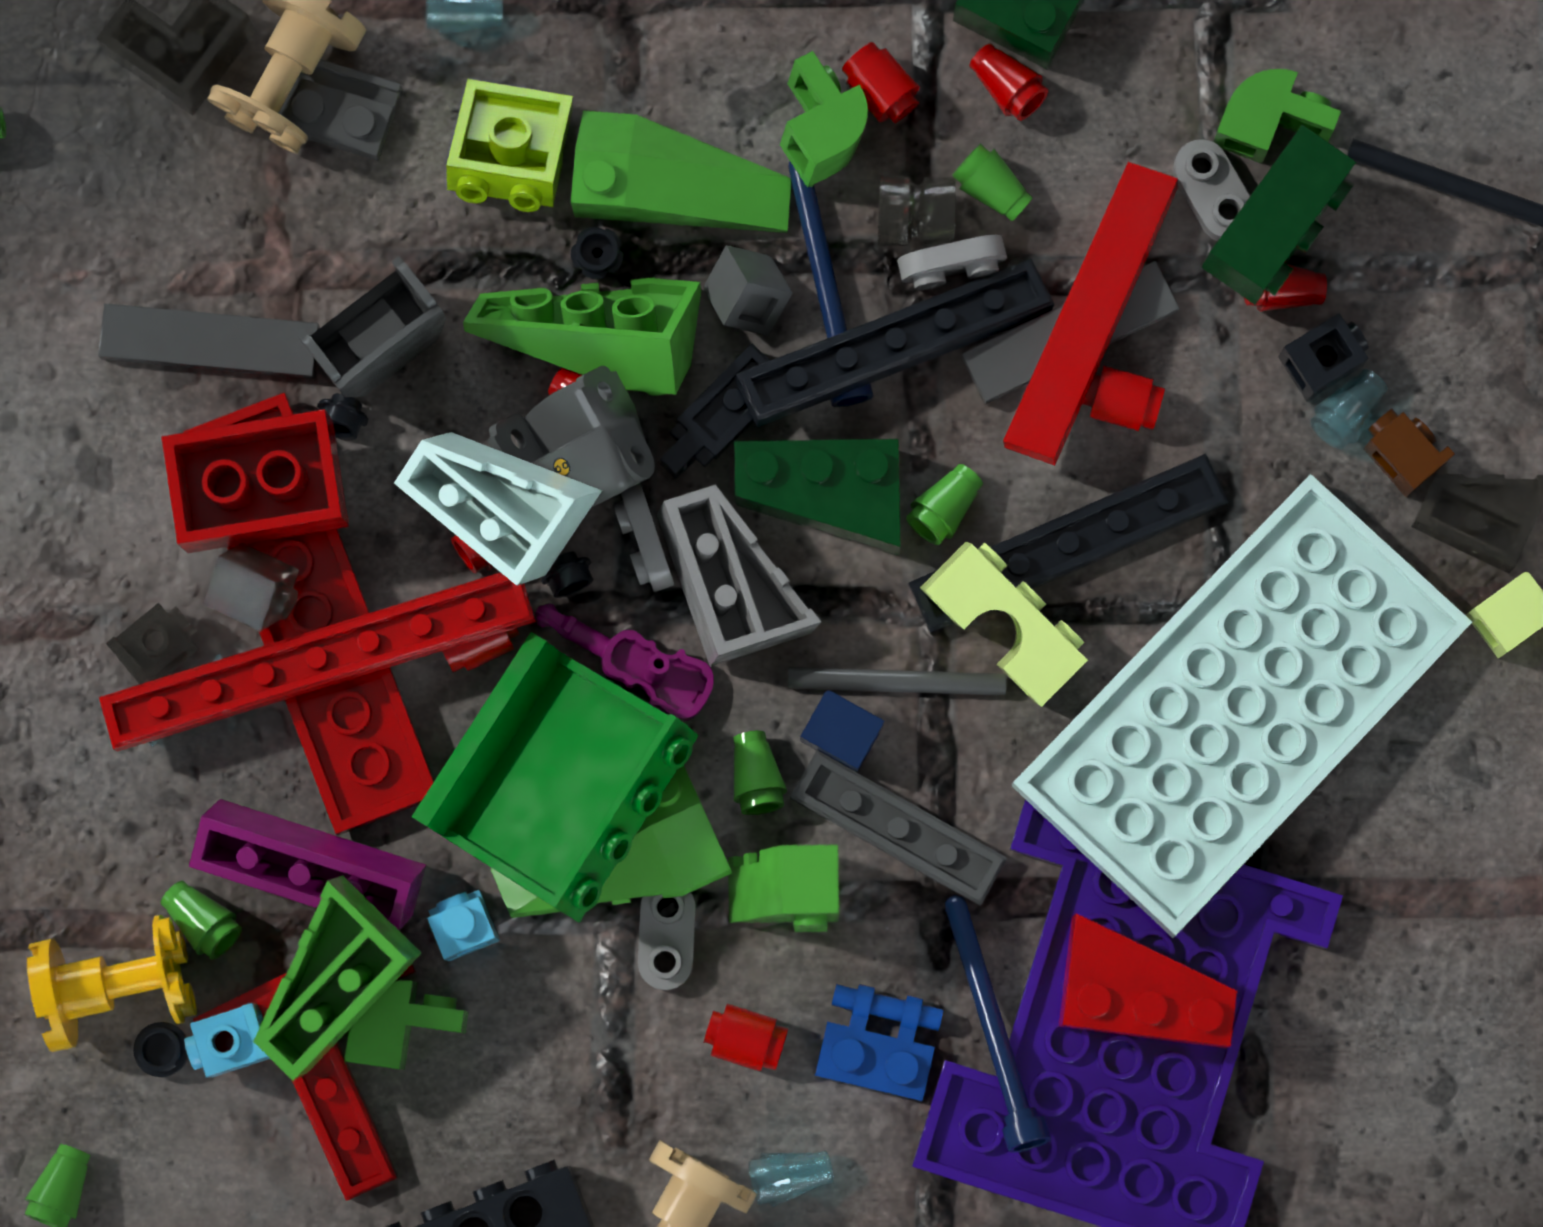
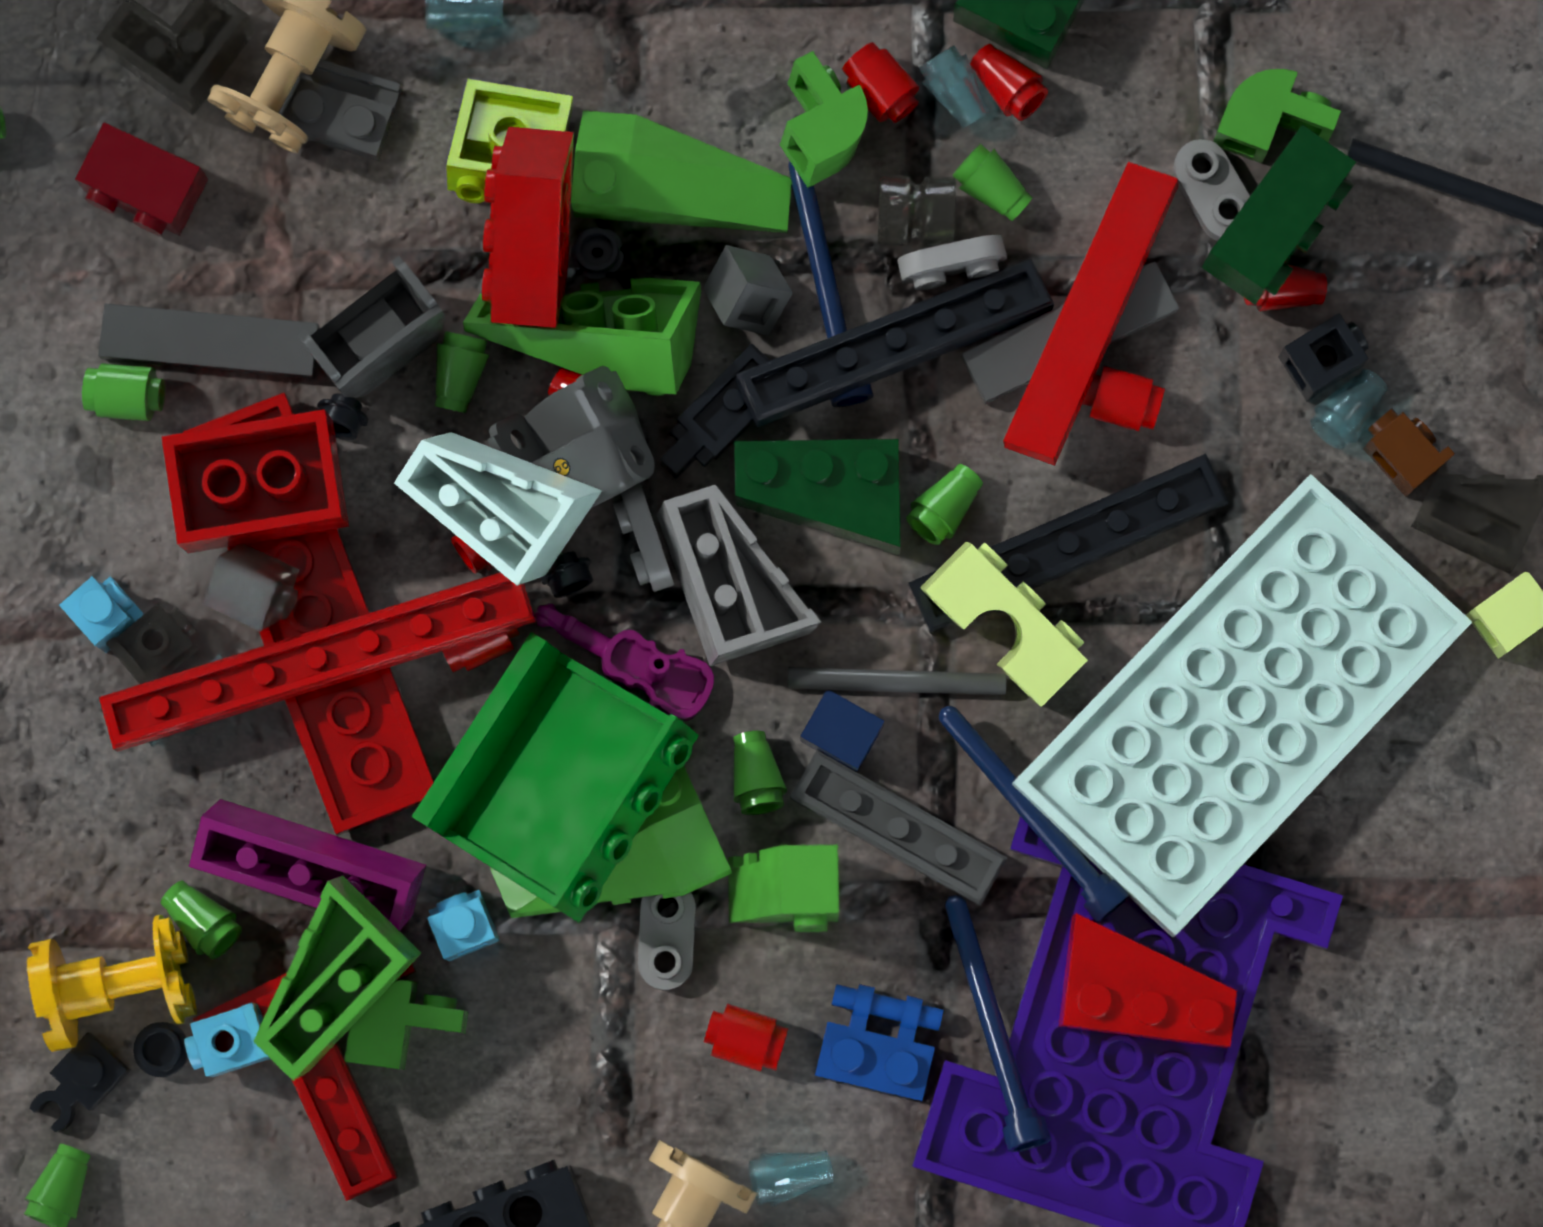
(84, 1077): none -> black plate
(101, 610): none -> medium azure brick
(123, 392): none -> bright green brick
(140, 180): none -> dark red brick
(458, 370): none -> bright green cone
(528, 226): none -> red brick
(955, 86): none -> clear light blue cone
(1099, 890): none -> dark blue piece

